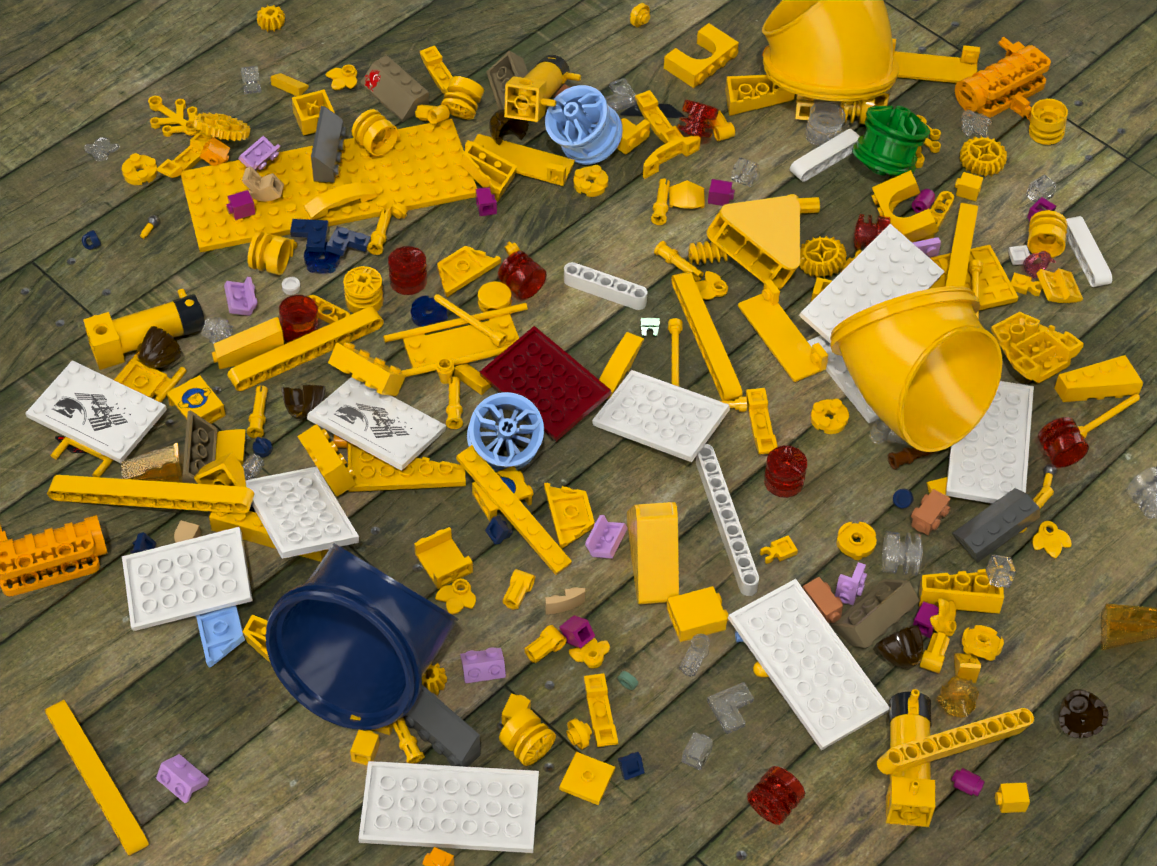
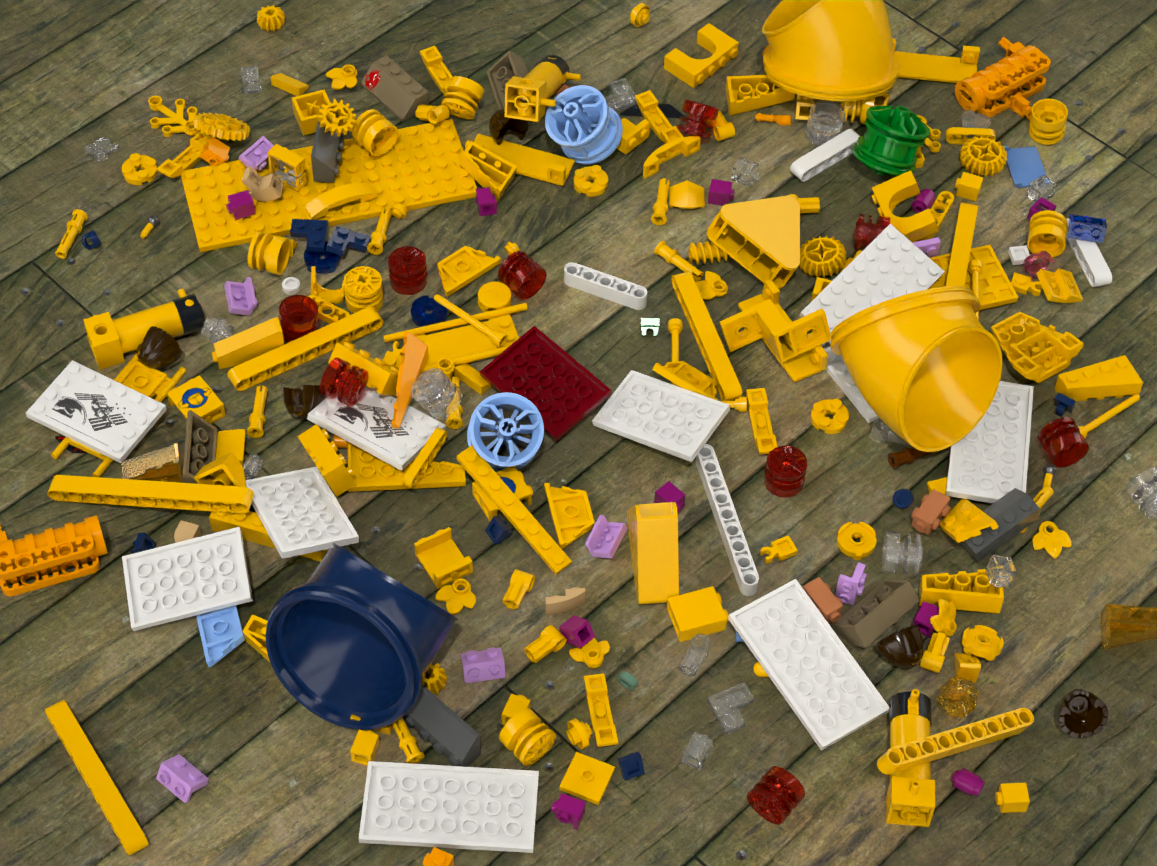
(73, 228): none -> yellow pin
(262, 447): dark blue tile -> none
(289, 167): none -> yellow piece
(331, 296): none -> yellow helmet
(336, 117): none -> yellow gear
(343, 381): none -> clear red wheel
(393, 358): none -> yellow plate
(411, 367): none -> light orange wedge
(425, 458): none -> yellow beam
(436, 393): none -> clear wheel
(569, 810): none -> magenta brick
(621, 361): yellow slope -> none
(670, 493): none -> magenta brick
(687, 377): none -> yellow wing
(779, 119): none -> light orange piece
(783, 338): none -> yellow bracket
(958, 131): none -> yellow beam
(966, 521): none -> yellow wing
(1024, 165): none -> medium blue piece
(1063, 404): none -> dark blue tile
(1087, 228): none -> clear blue bracket

